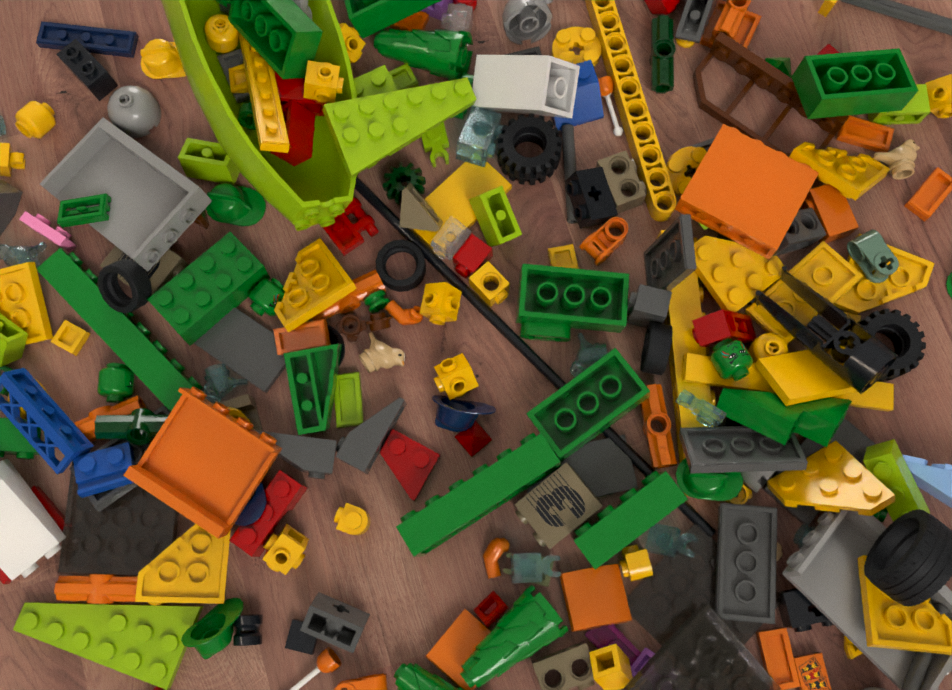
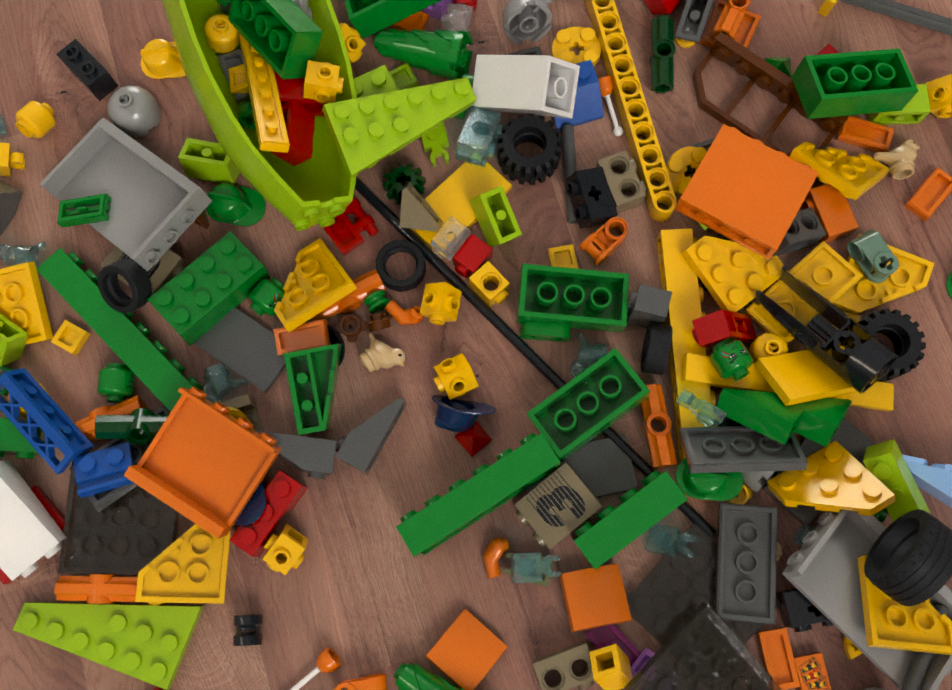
(41, 225): bright pink plate -> none
(93, 39): dark blue tile -> none
(214, 629): green piece -> none
(299, 640): black tile -> none
(335, 622): dark grey brick -> none
(348, 400): lime tile -> none
(352, 519): yellow plate -> none
(409, 462): red wing -> none
(491, 609): red slope -> none
(516, 636): green cone -> none
(635, 563): yellow plate -> none
(671, 255): dark grey tile -> none

